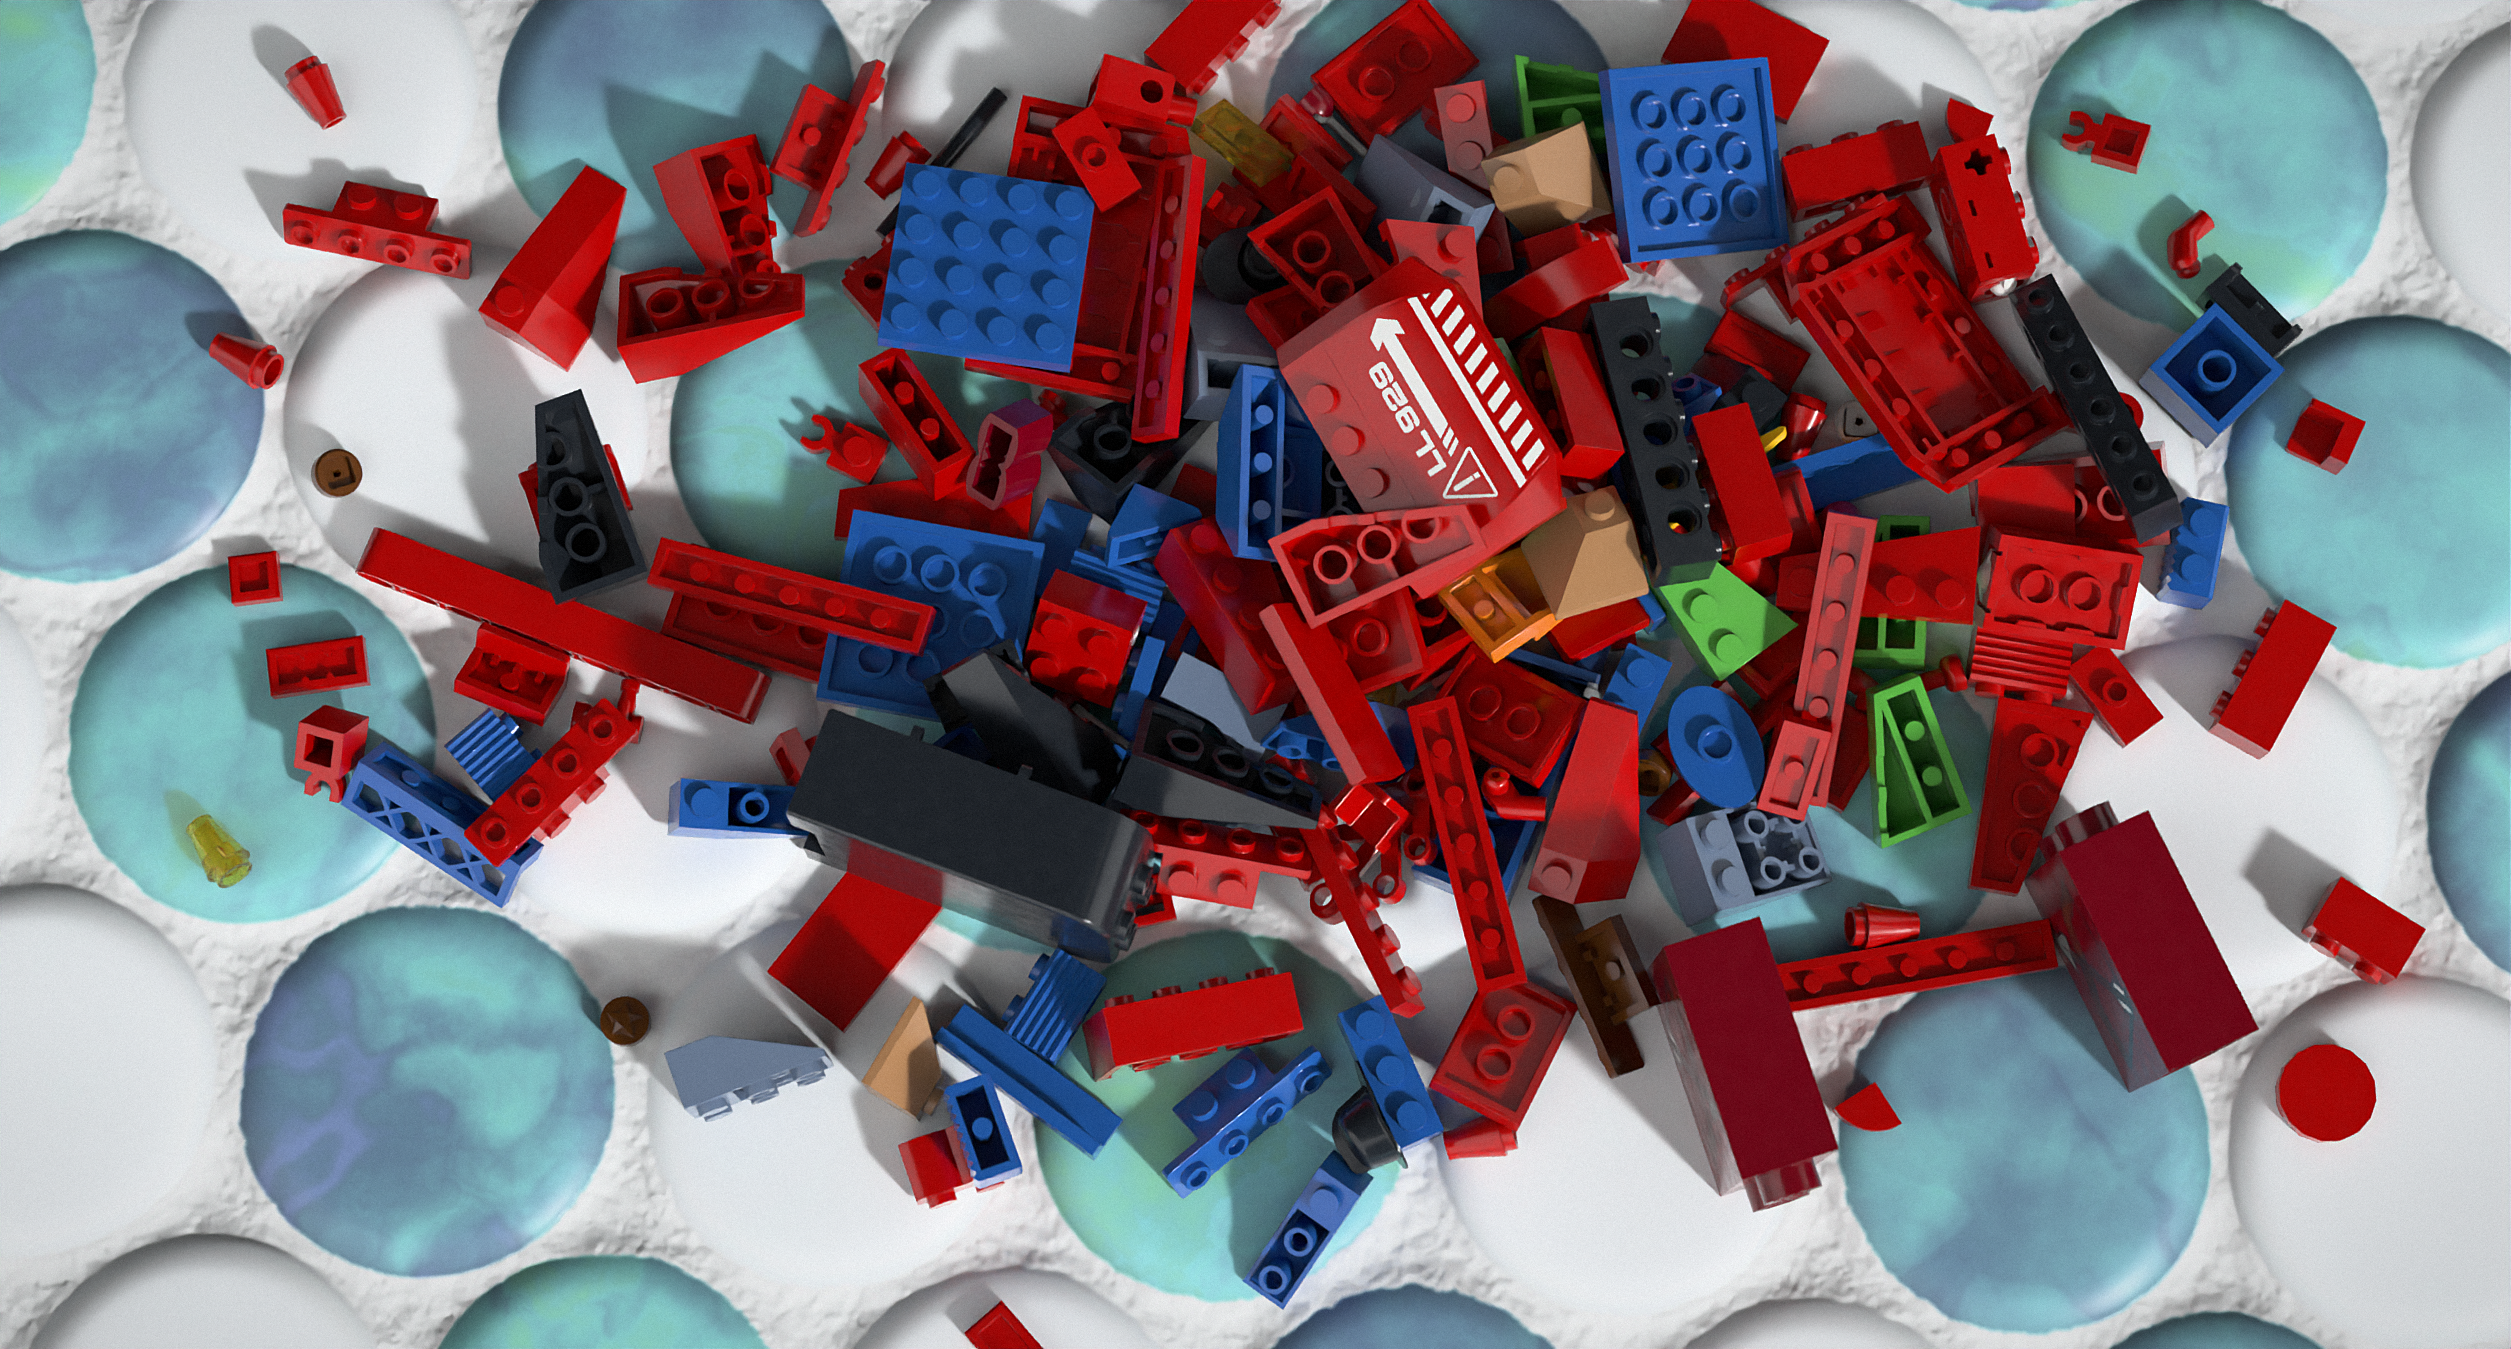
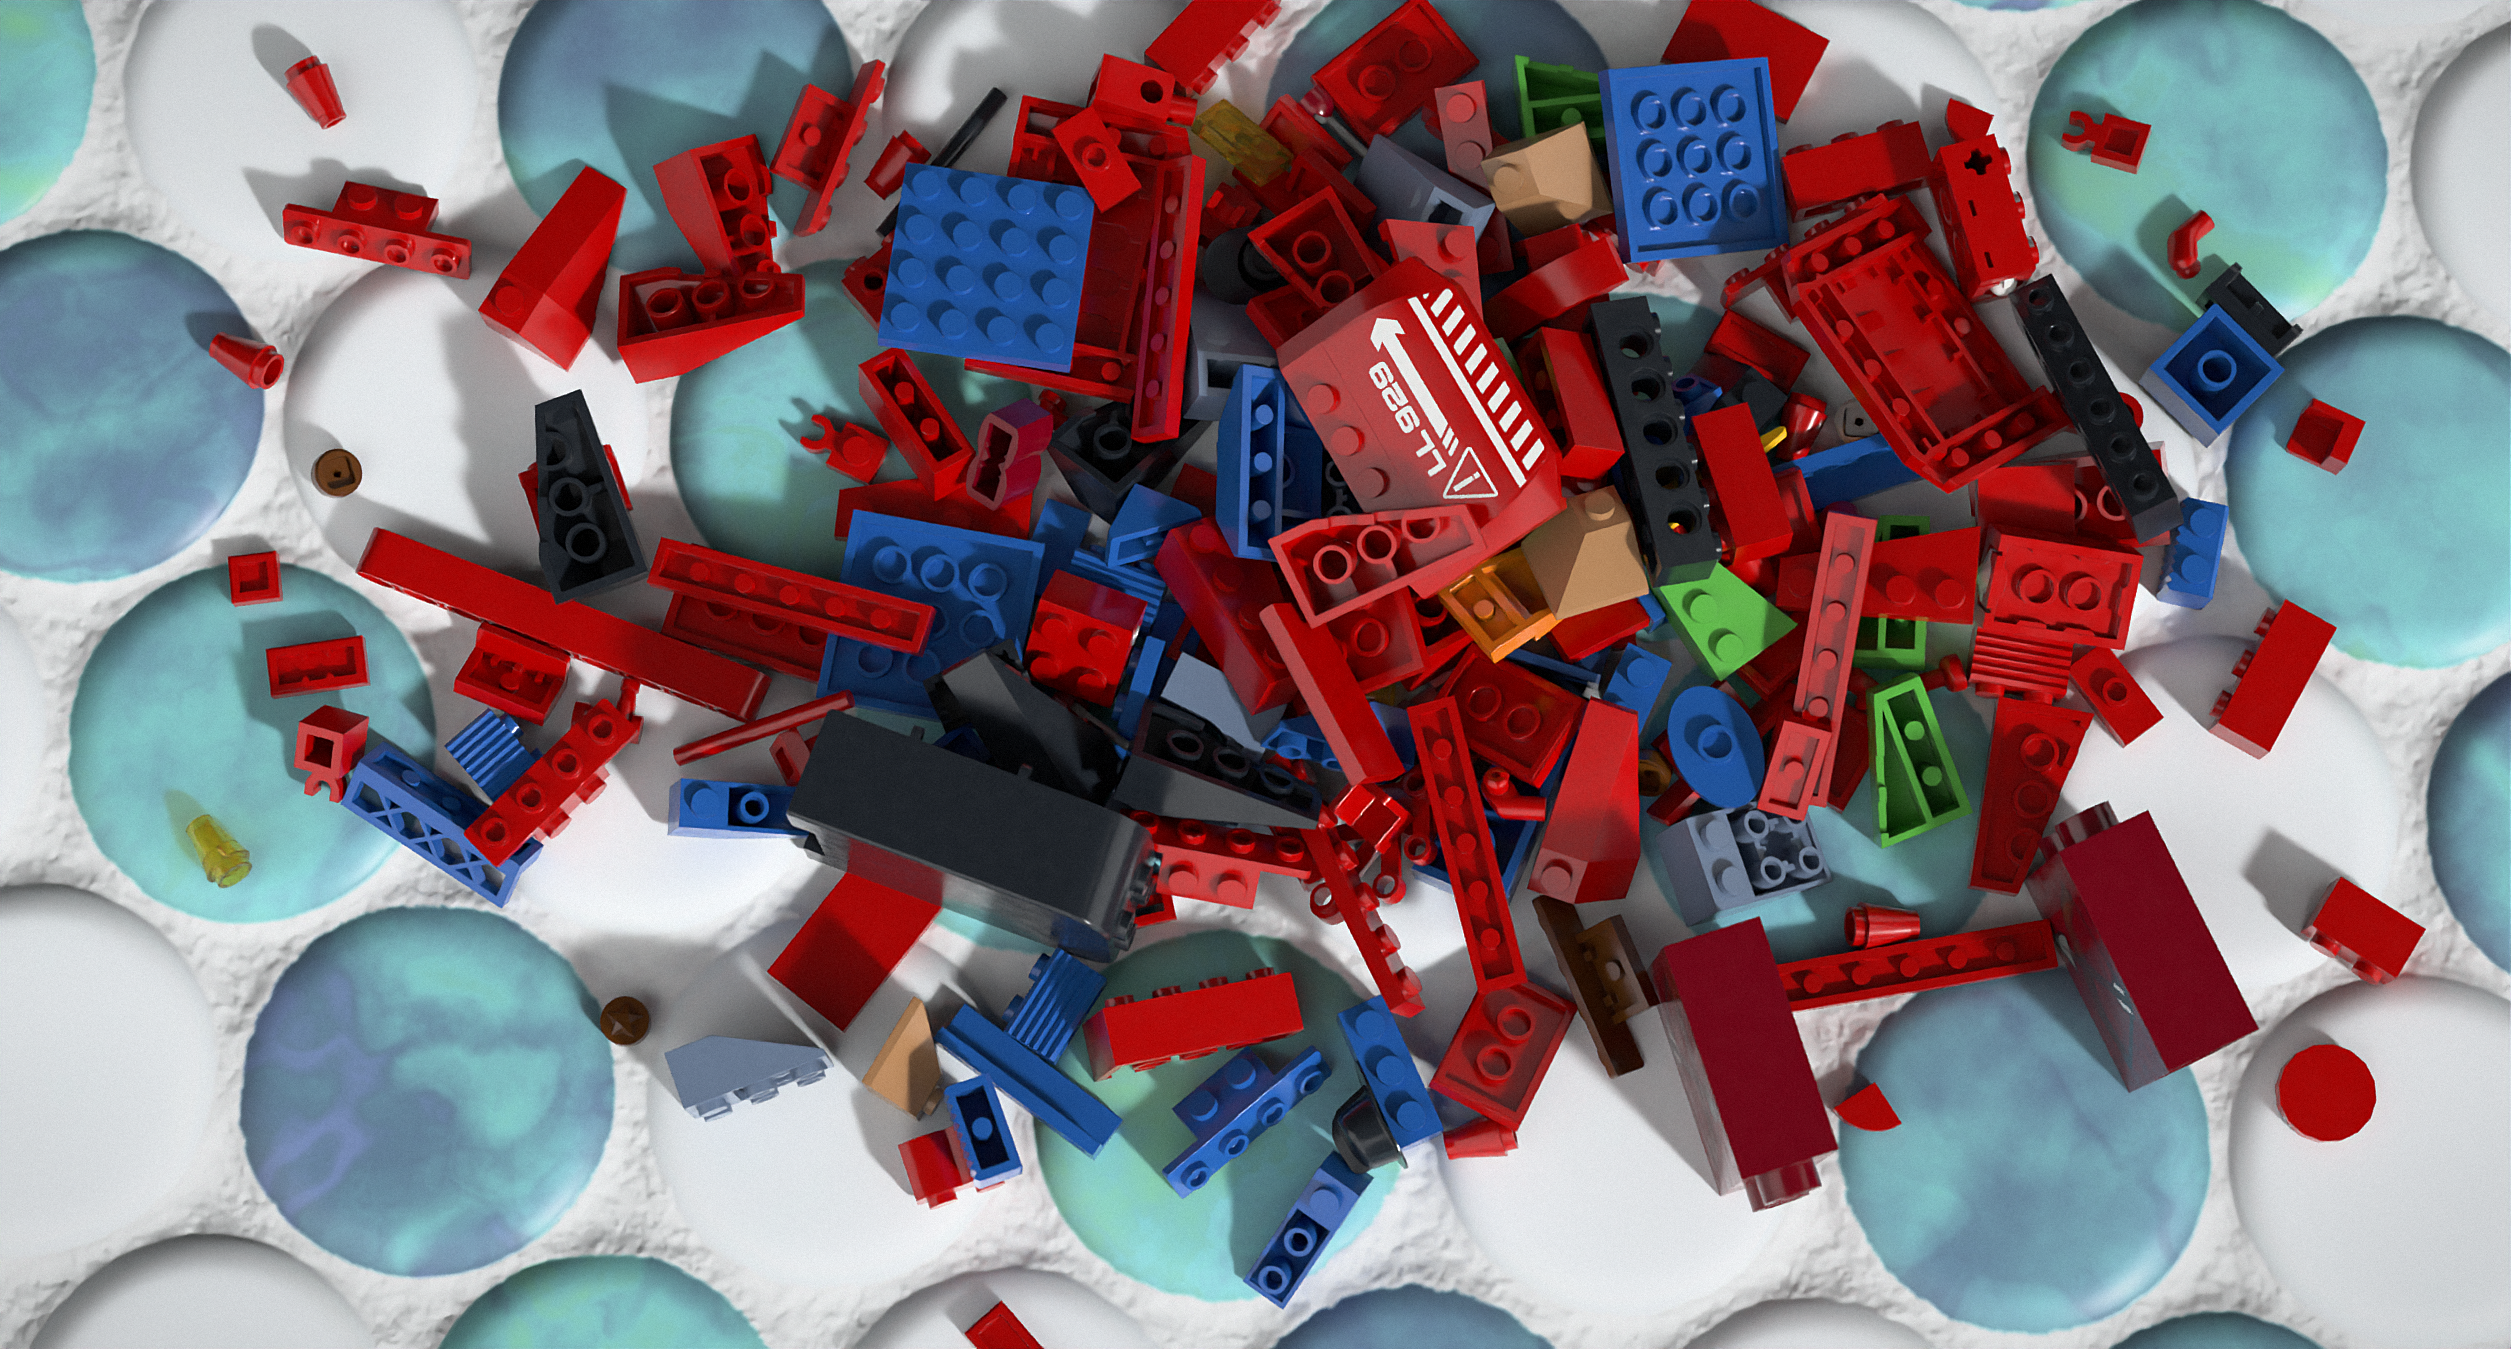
(763, 727): none -> red bar

